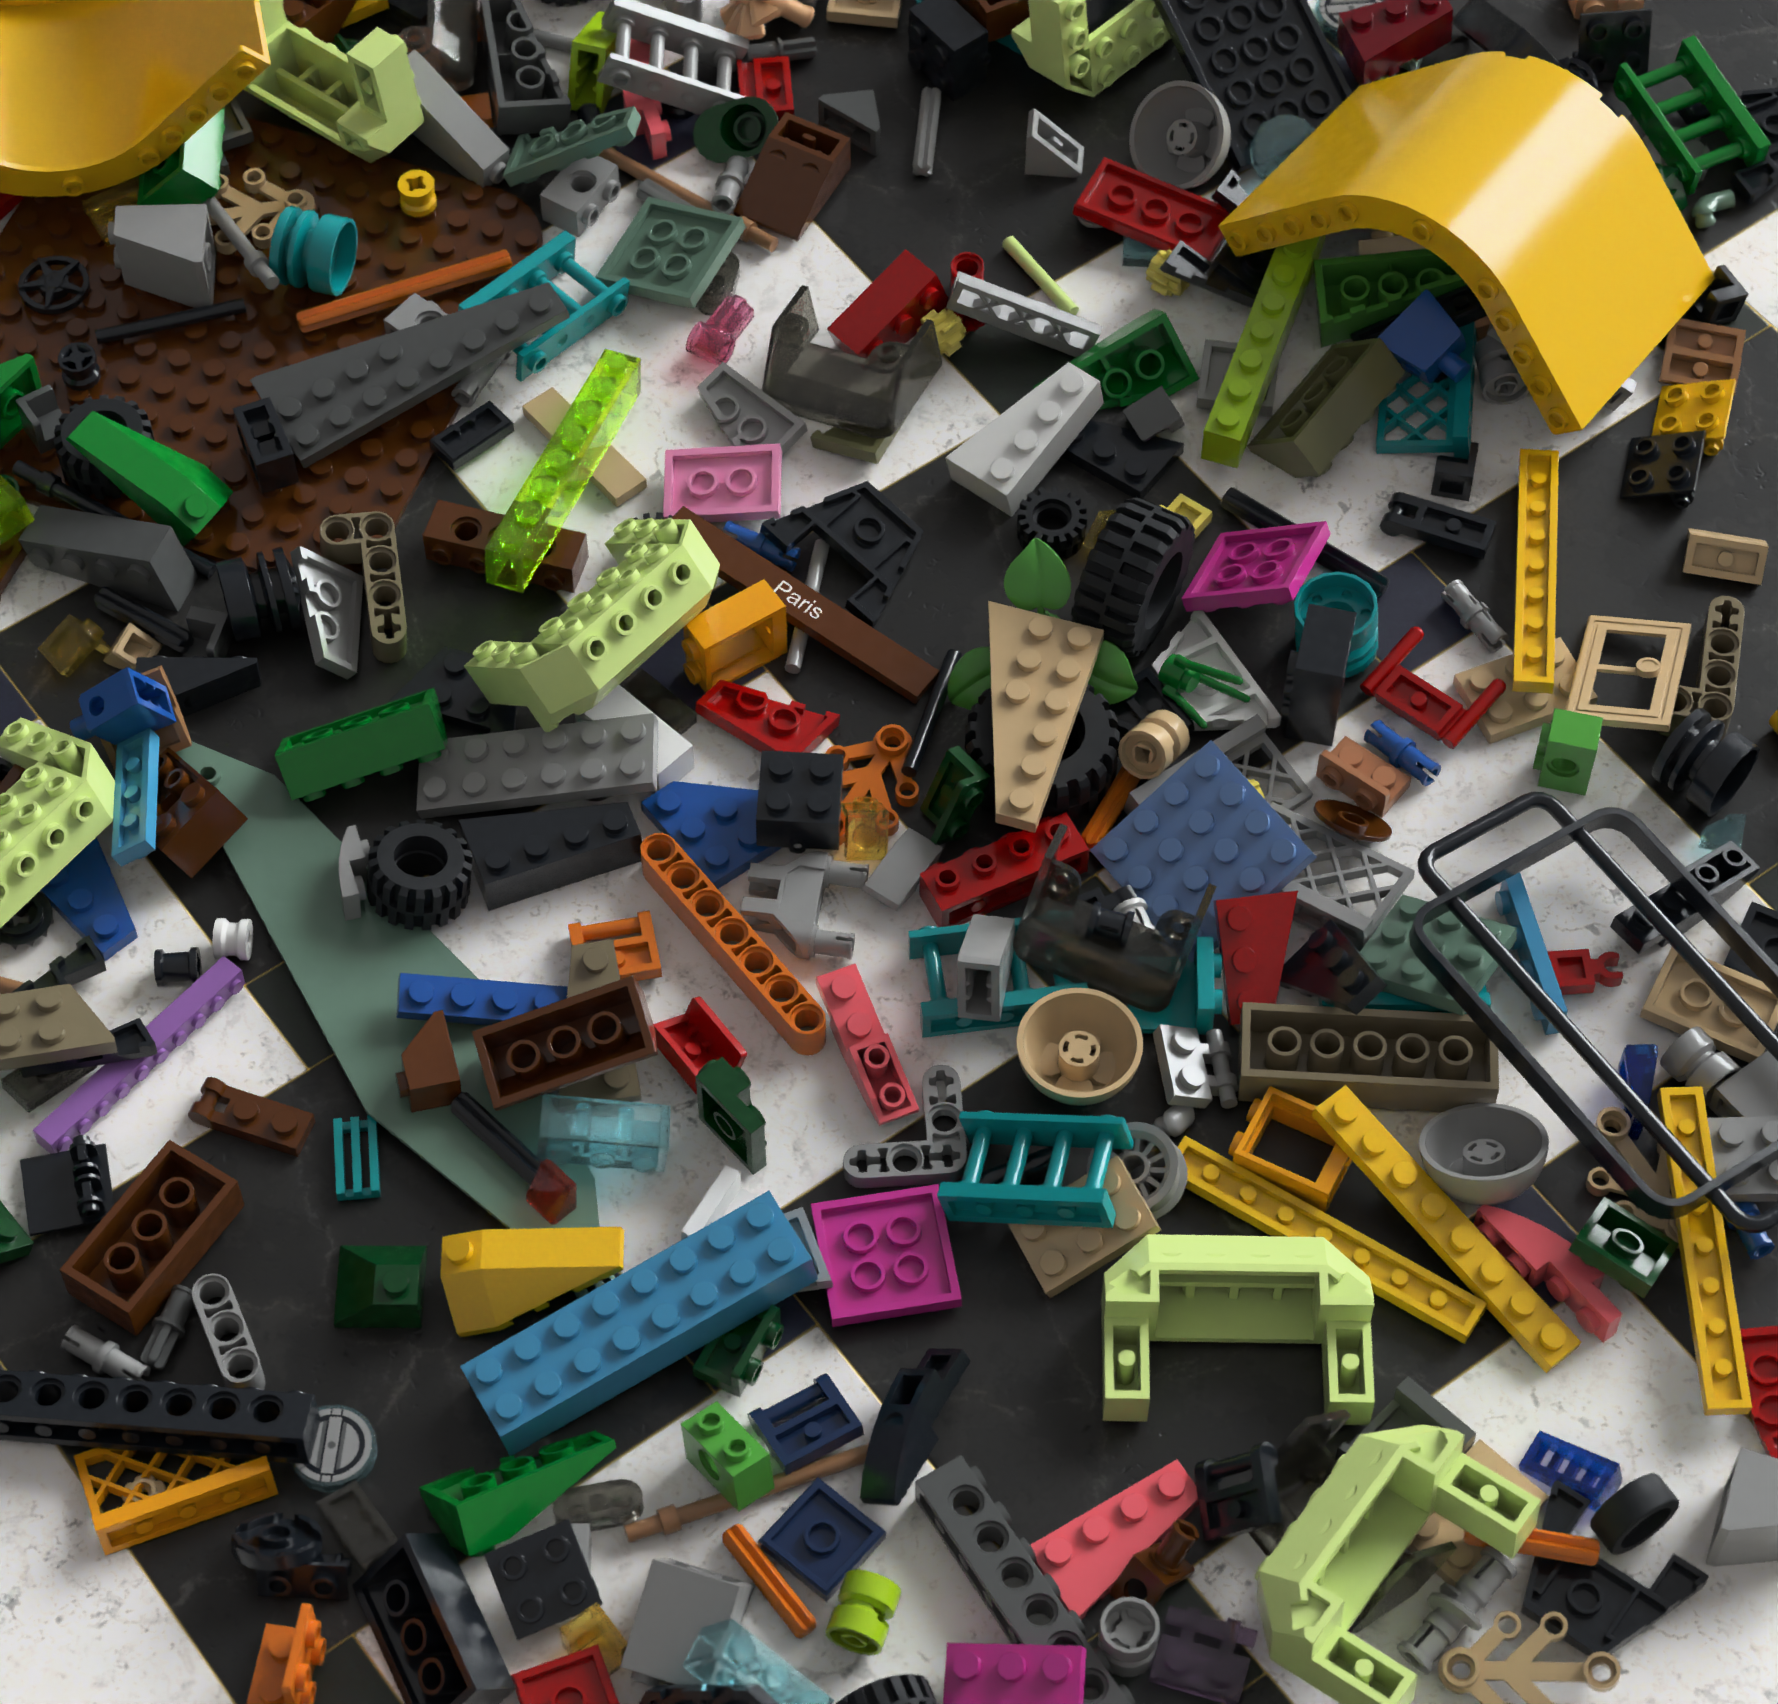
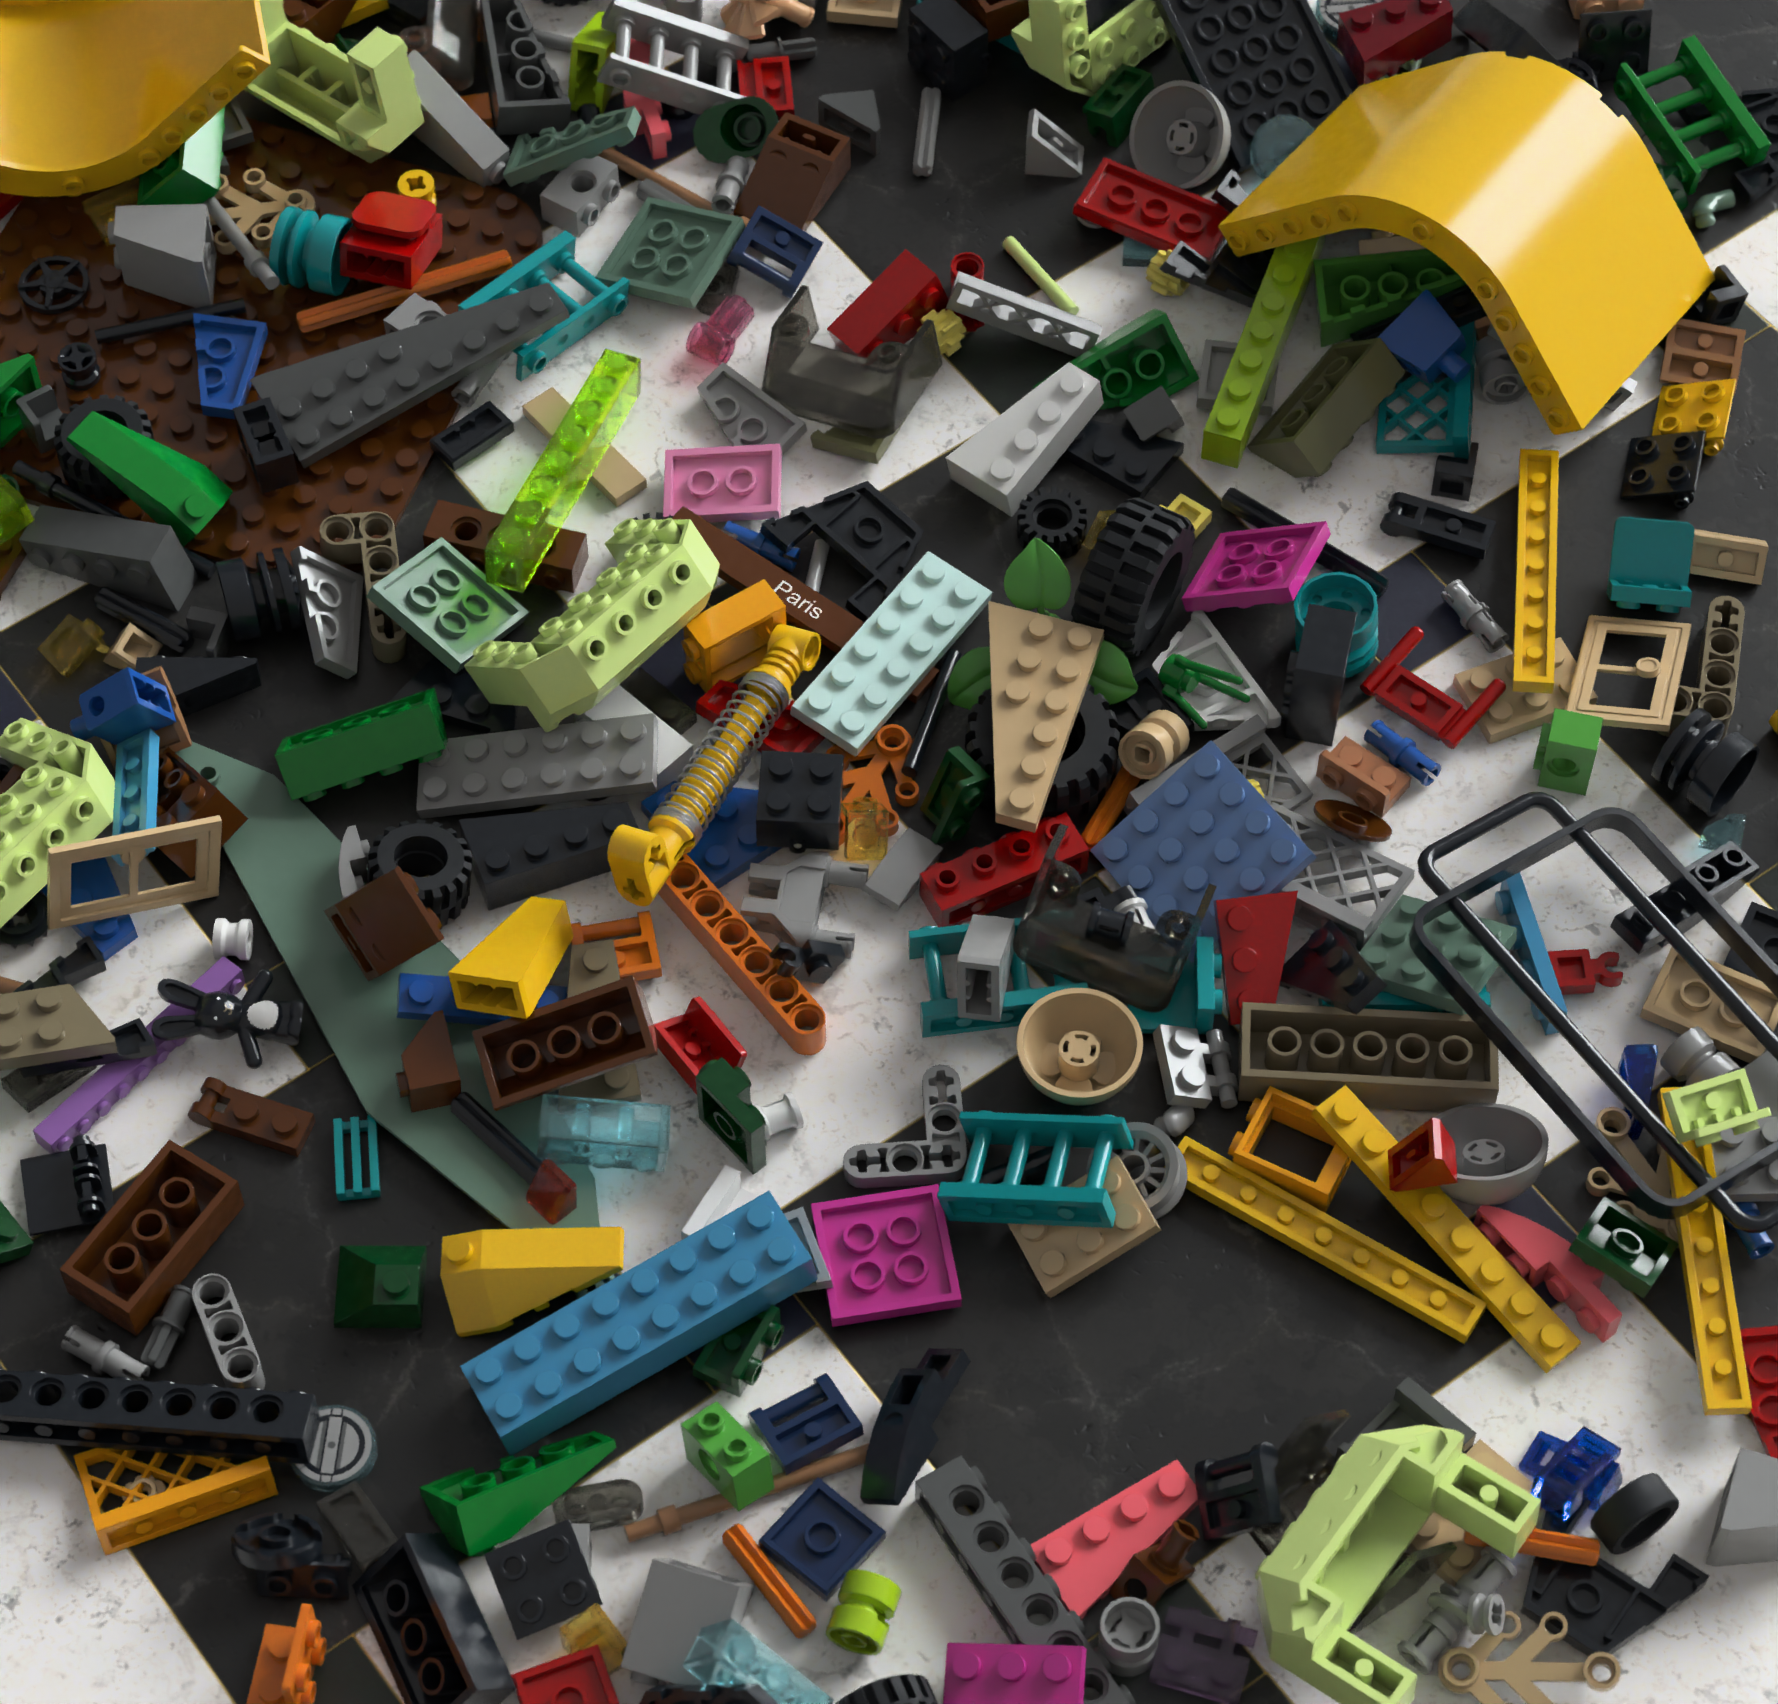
(132, 851): none -> tan door
(177, 966): black bush -> none
(223, 1015): none -> black animal
(227, 361): none -> blue wing
(385, 923): none -> reddish brown slope
(391, 239): none -> red brick
(447, 604): none -> sand green plate
(514, 961): none -> yellow slope
(645, 859): none -> yellow piece
(779, 242): none -> dark blue plate
(781, 1115): none -> white bush
(809, 963): none -> black plate
(865, 1045): coral slope -> none
(891, 653): none -> light aqua plate
(1117, 103): none -> dark green hinge
(1240, 1294): yellowish green wedge -> none
(1423, 1158): none -> red slope
(1486, 1614): none -> light grey bush
(1562, 1496): none -> clear blue slope
(1651, 564): none -> teal bracket
(1713, 1106): none -> yellowish green bracket

